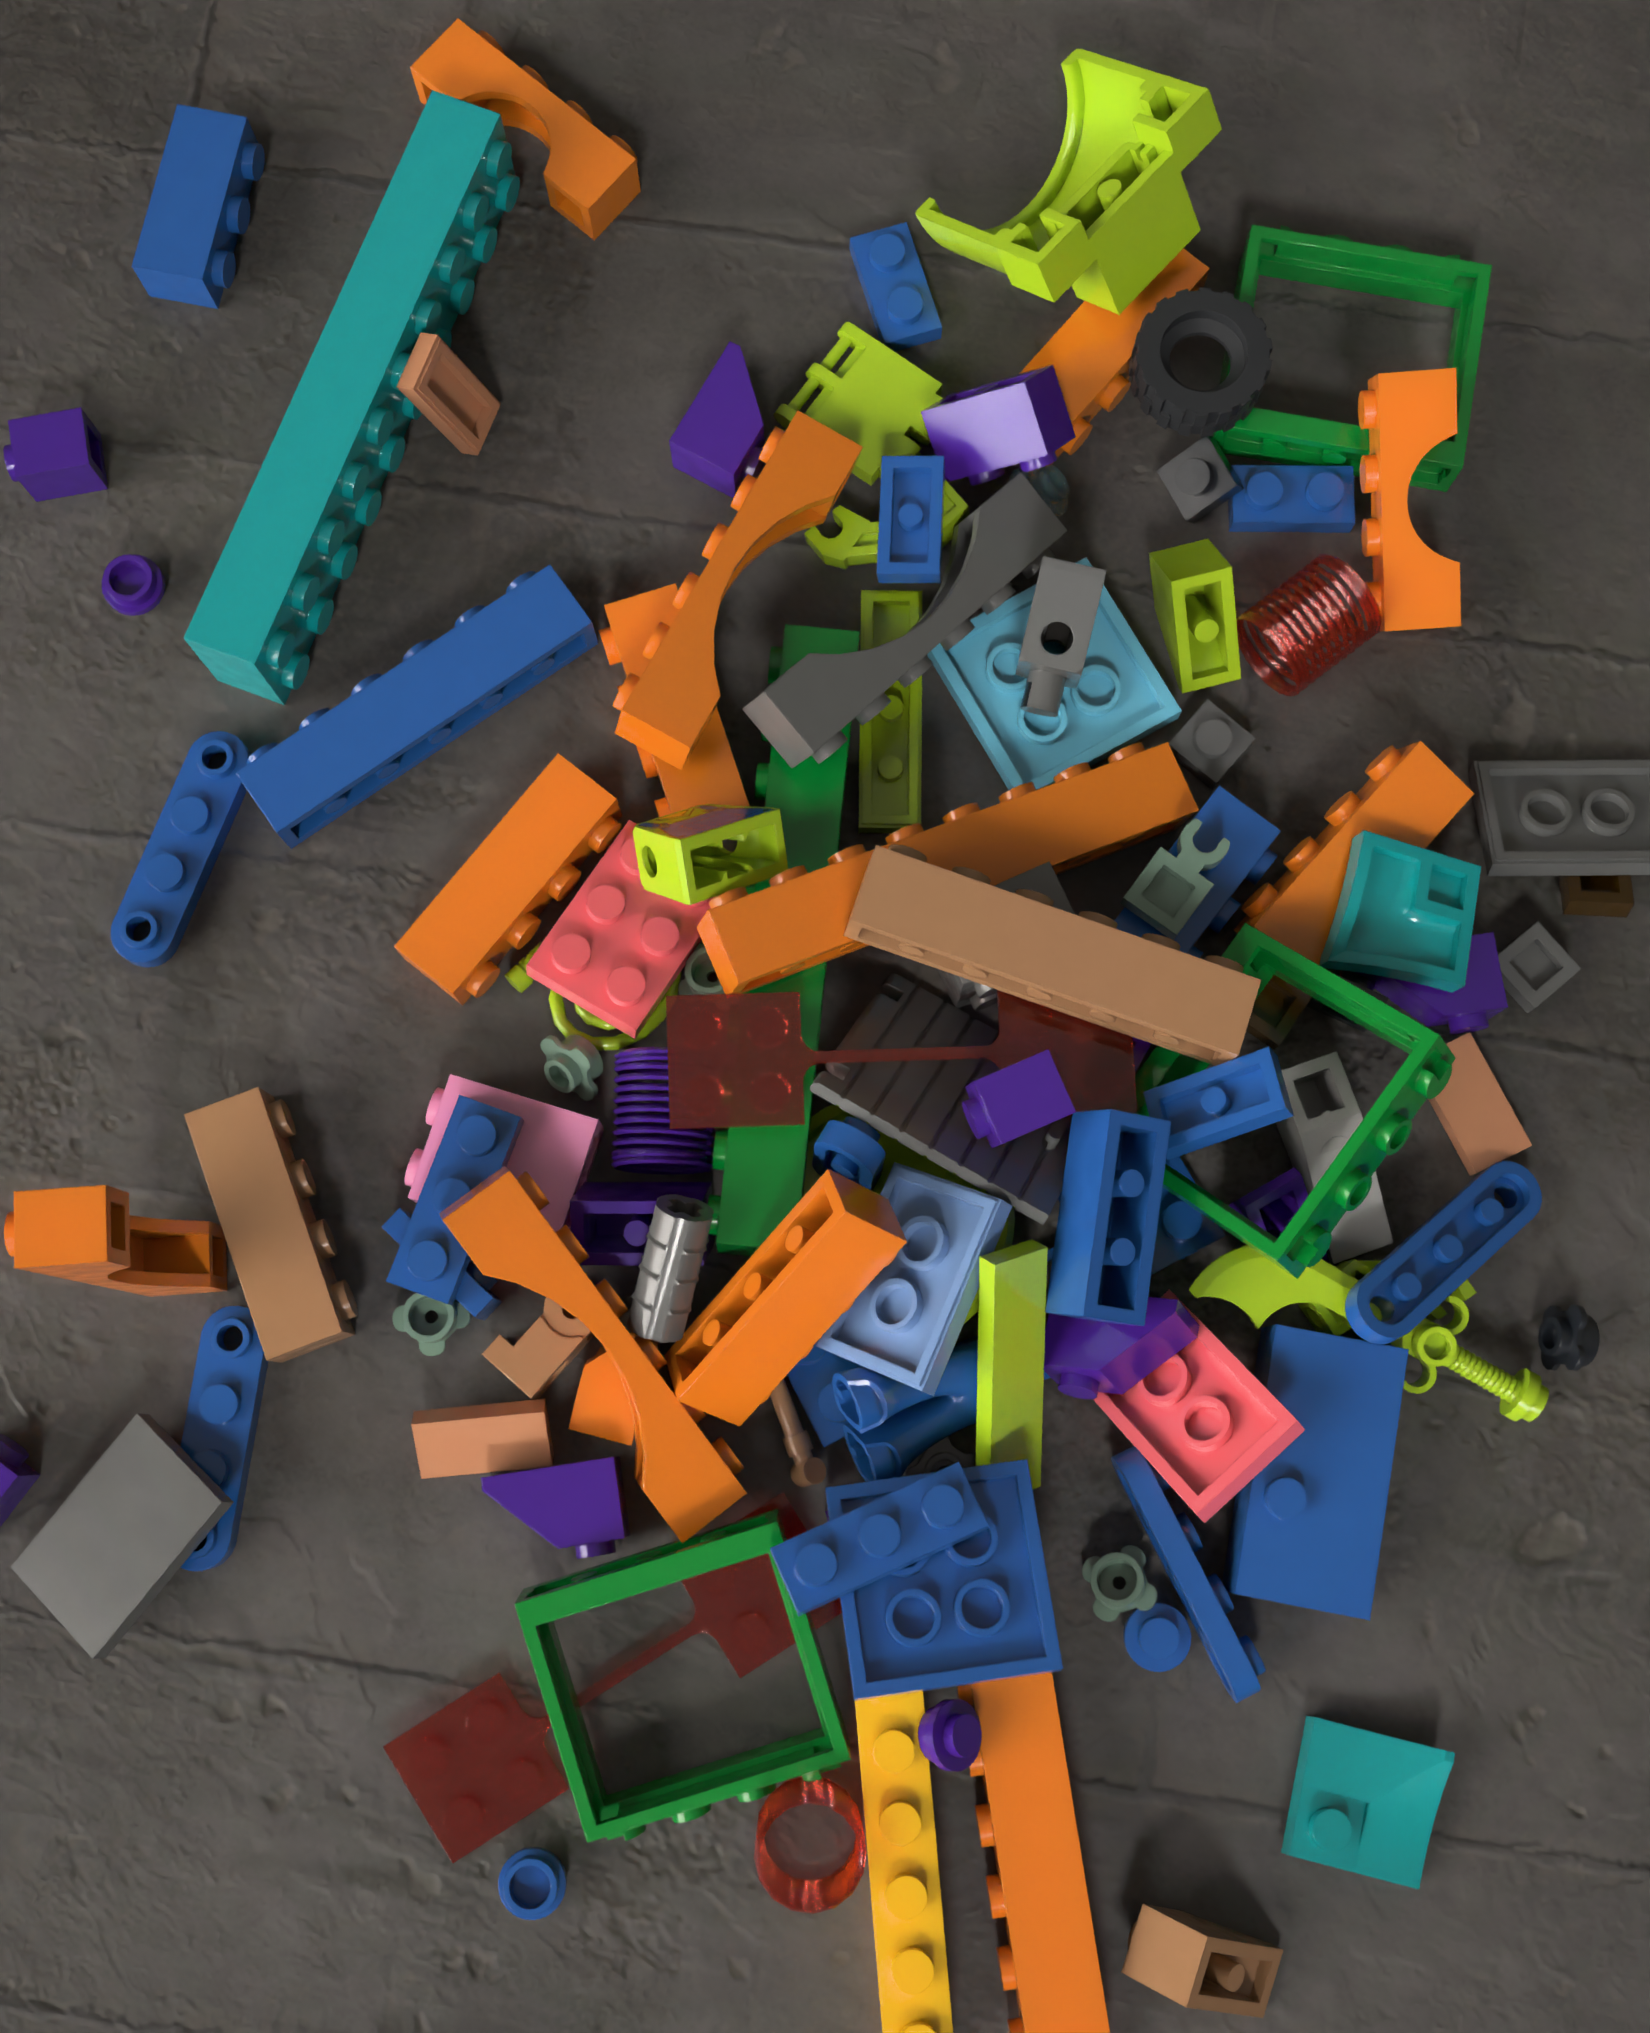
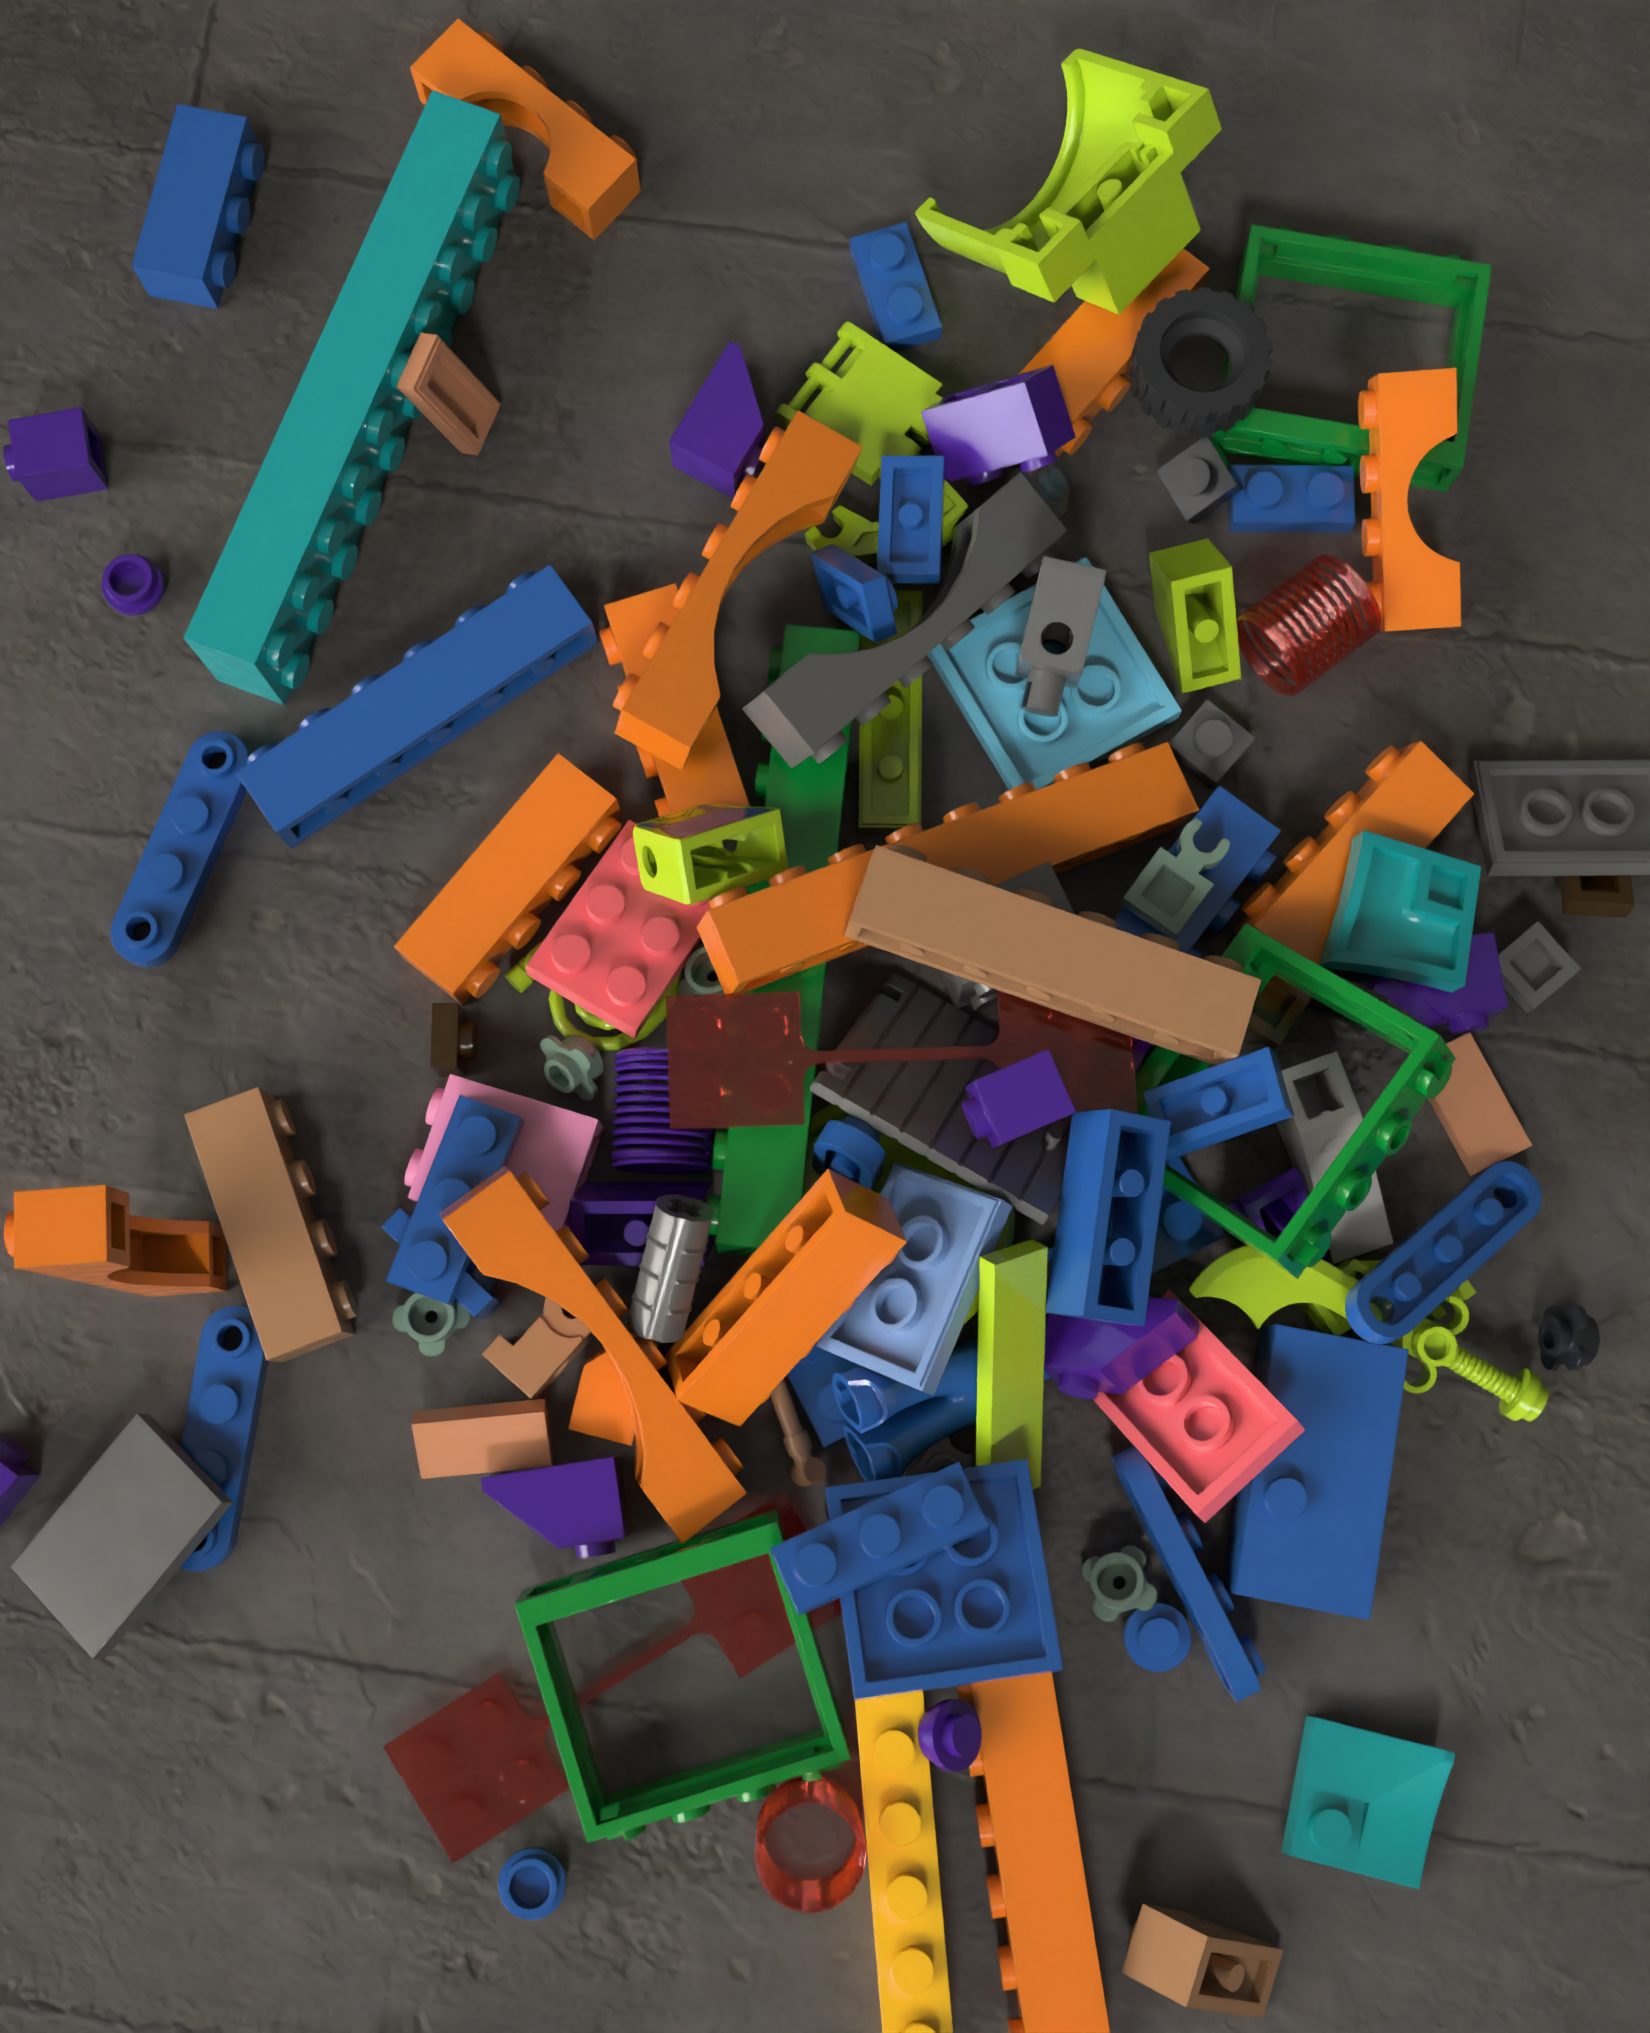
(452, 1040): none -> dark brown plate
(855, 593): none -> blue plate

